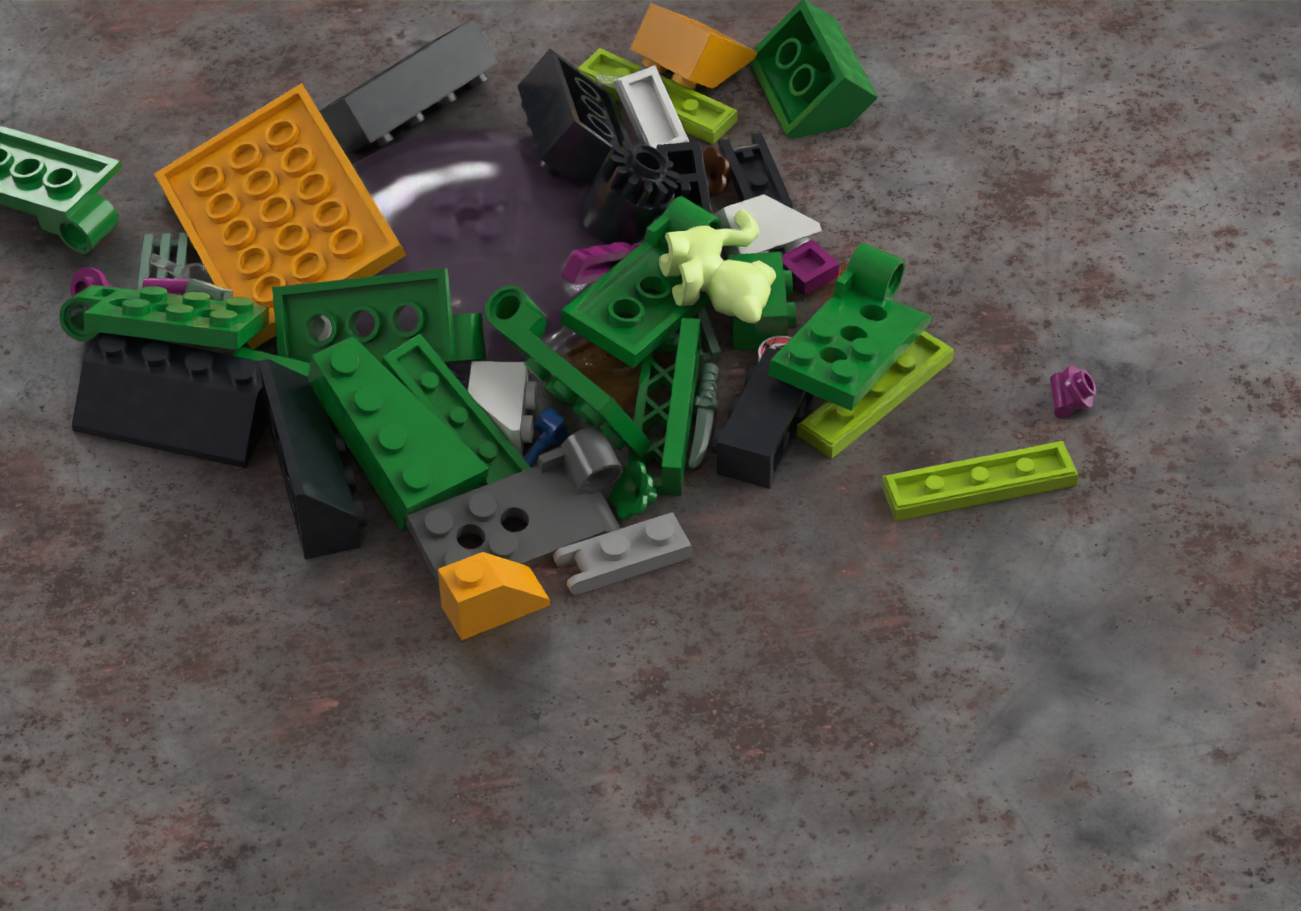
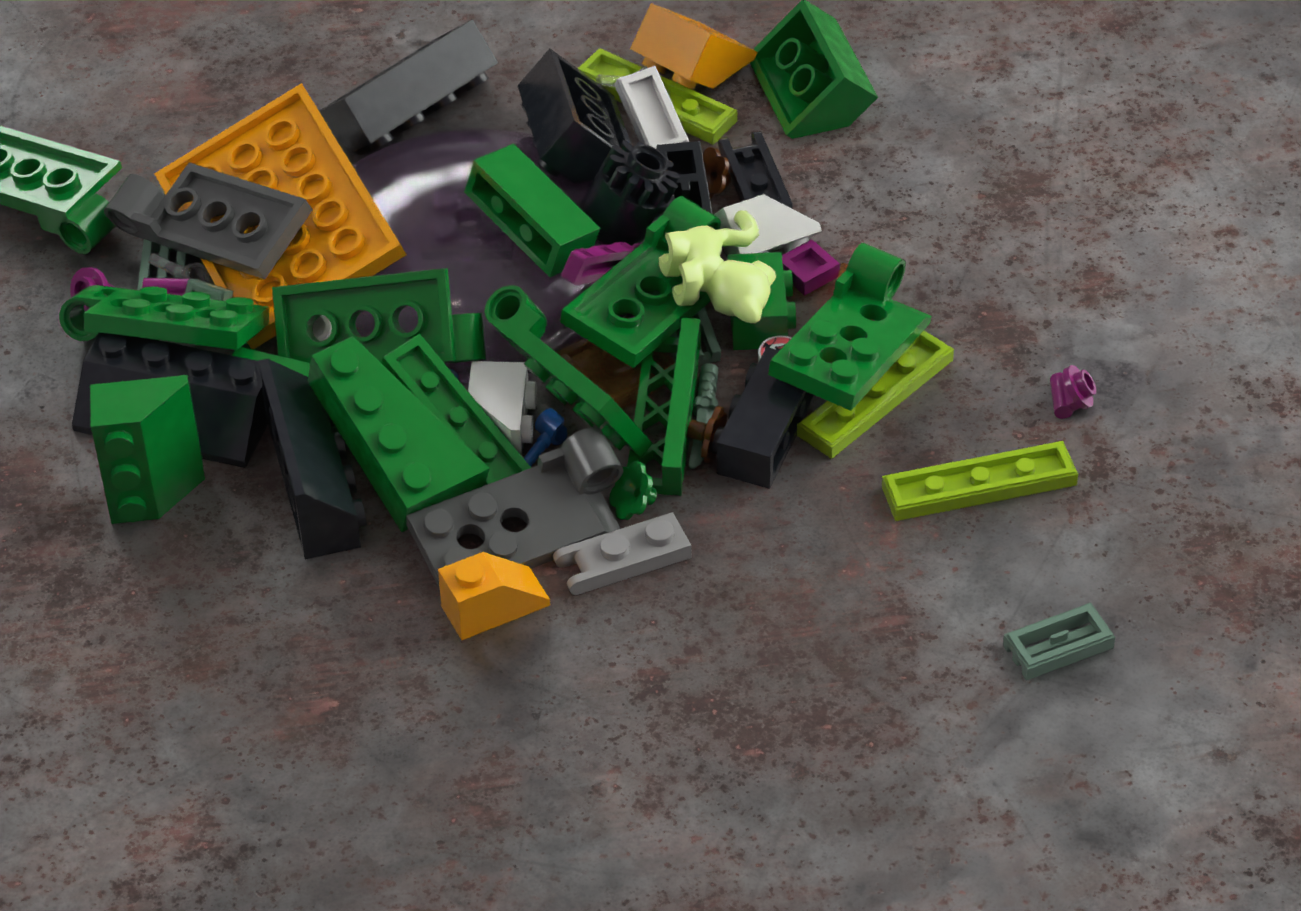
(145, 445): none -> green slope
(150, 215): none -> dark grey hinge
(529, 208): none -> green brick
(705, 432): none -> reddish brown plant
(1063, 645): none -> sand green tile

